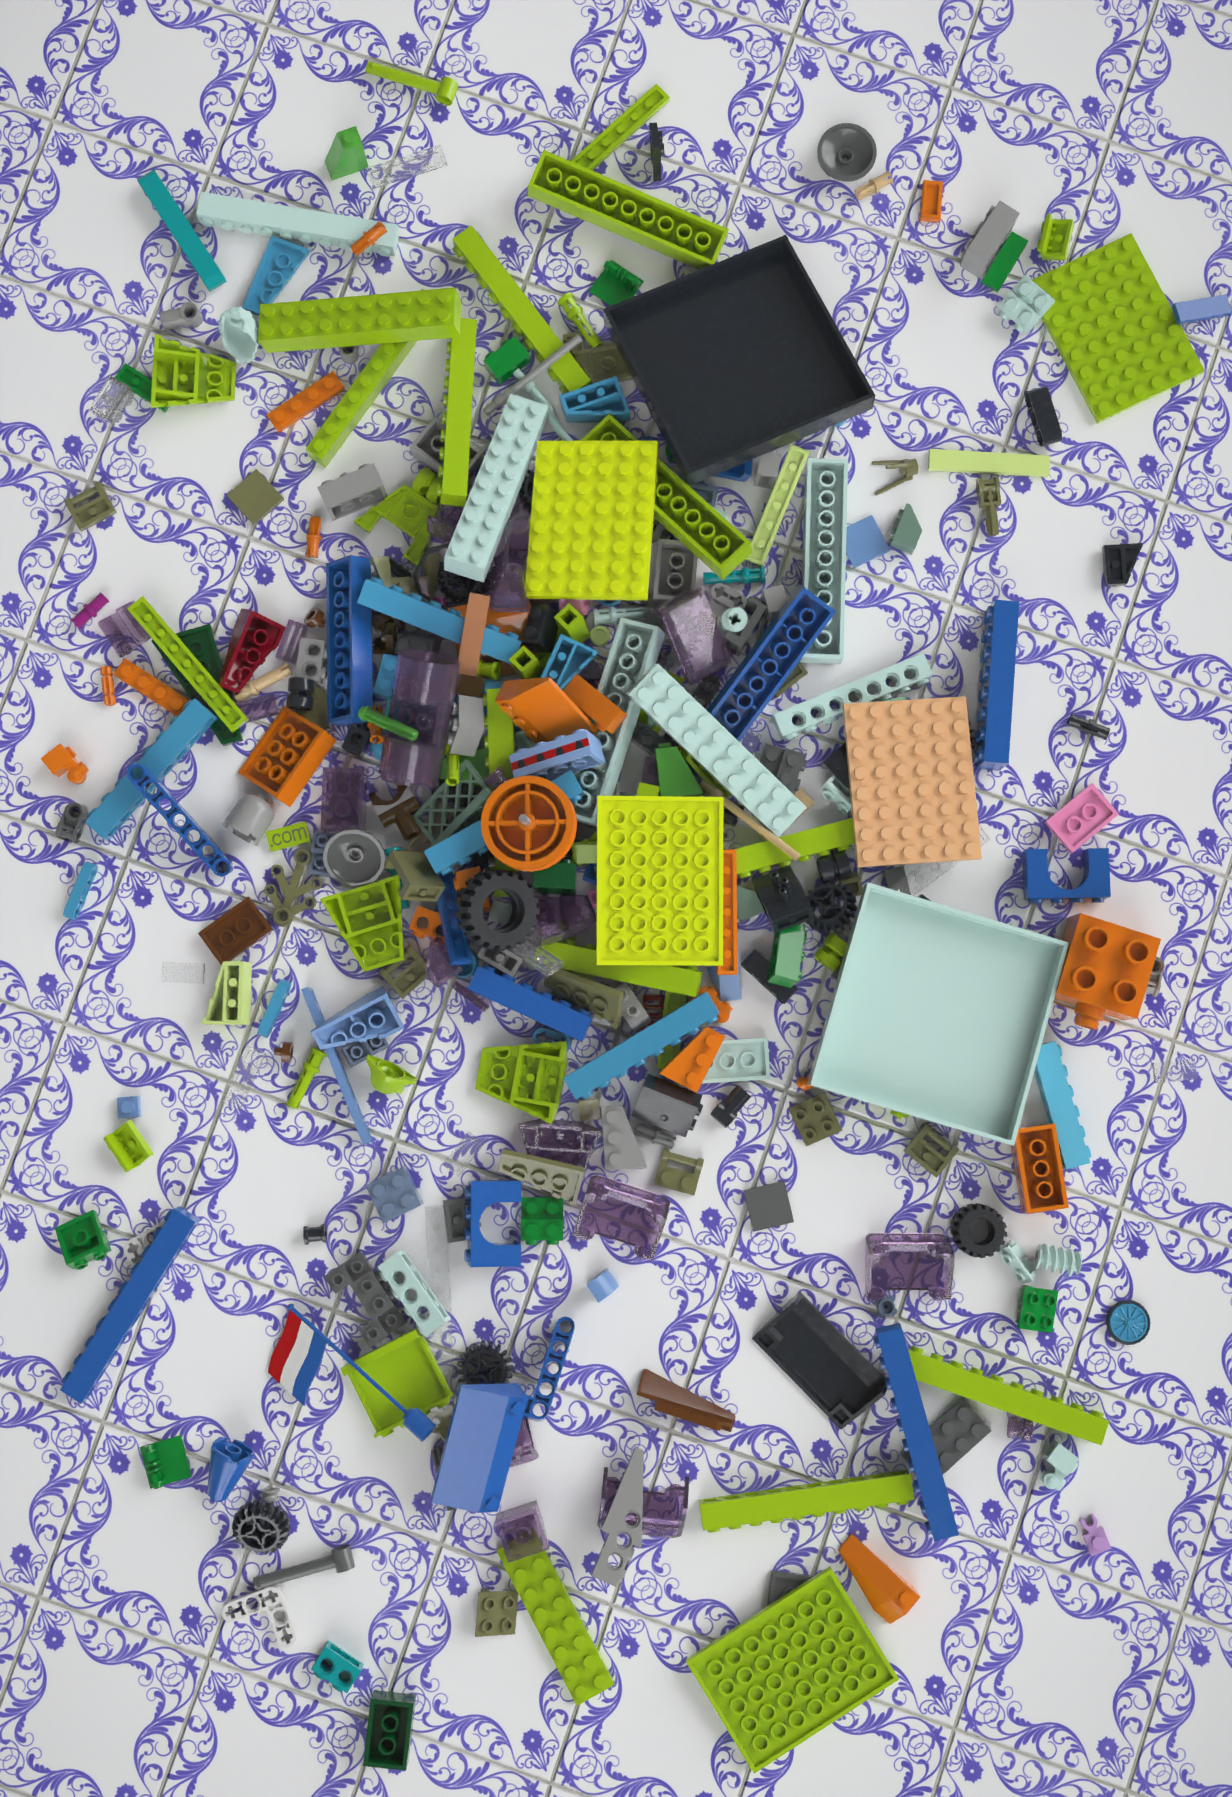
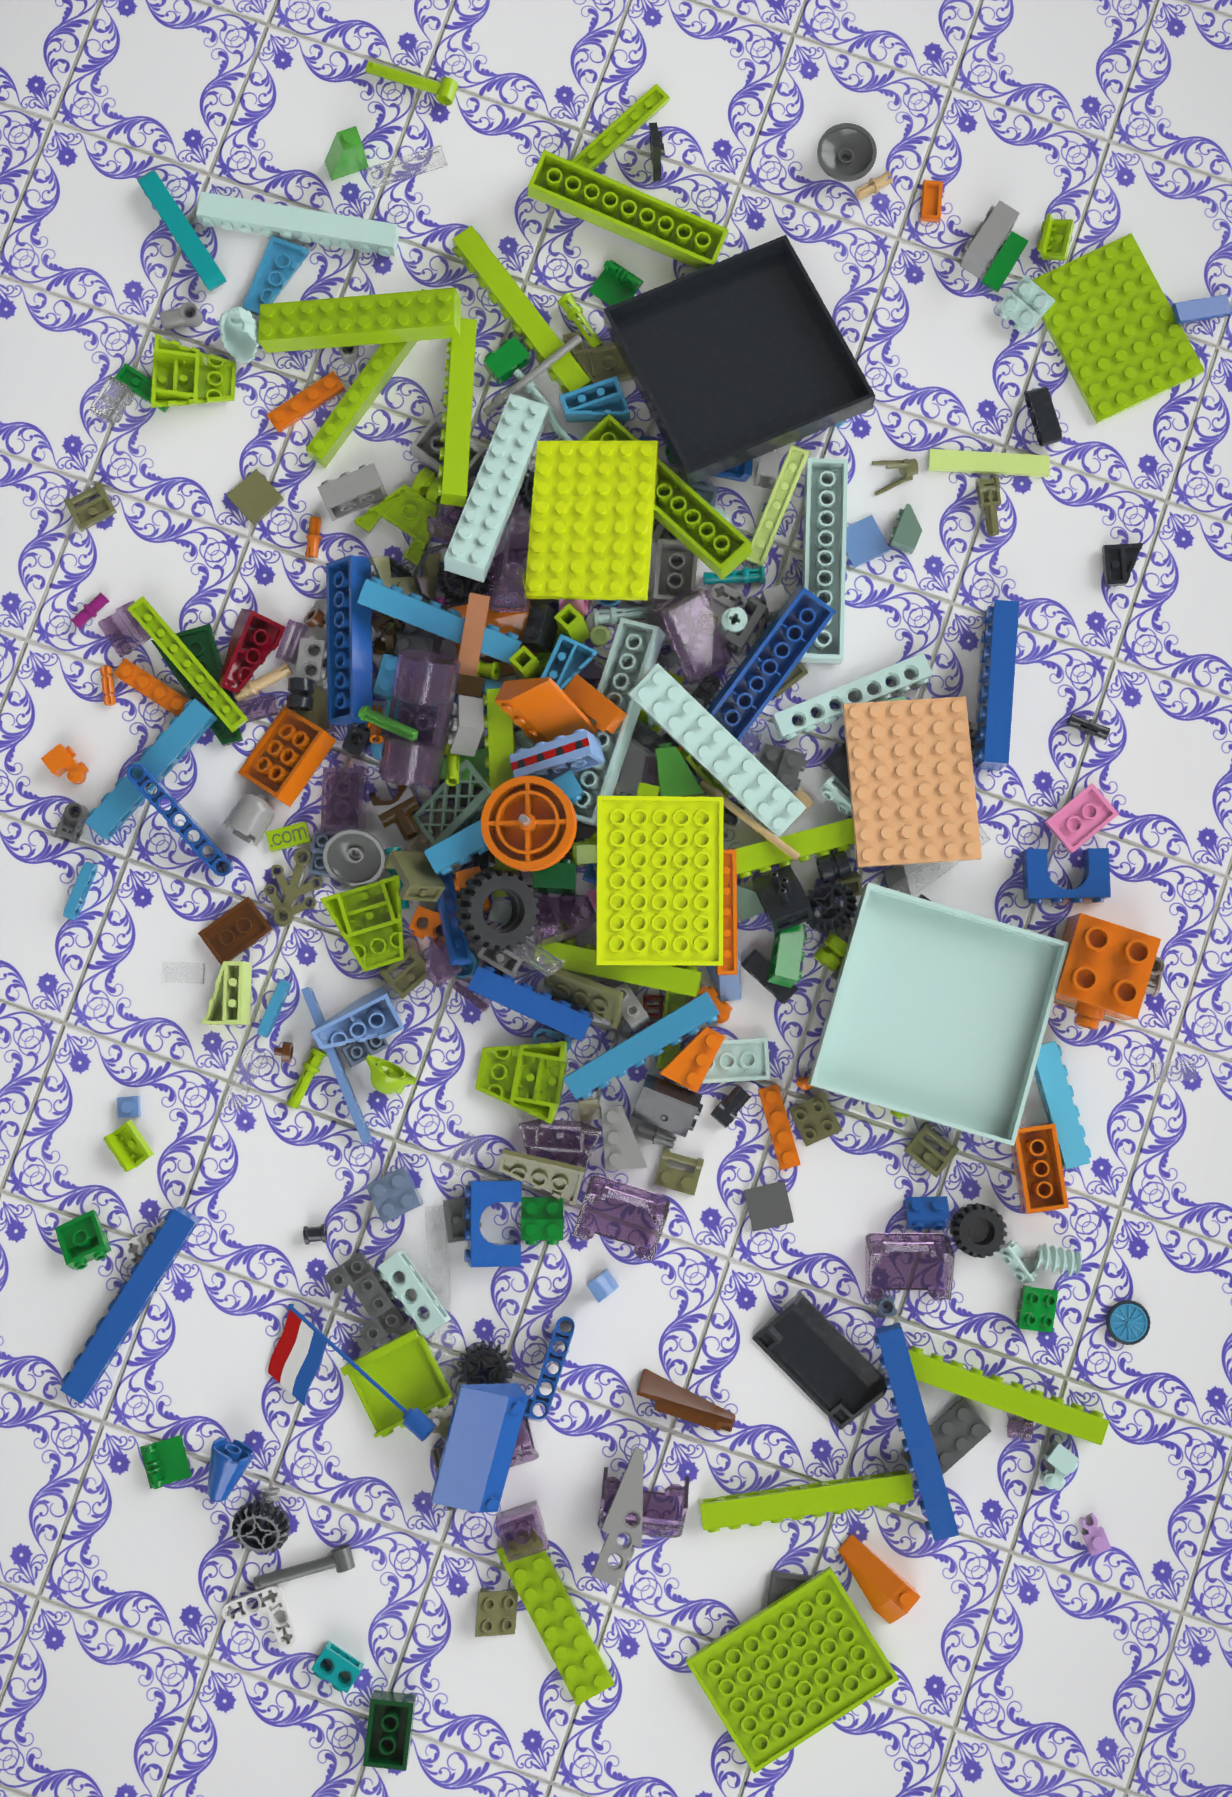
(369, 238): orange axle -> none
(496, 777): clear purple wheel -> none
(779, 1127): none -> orange plate
(927, 1213): none -> blue bracket

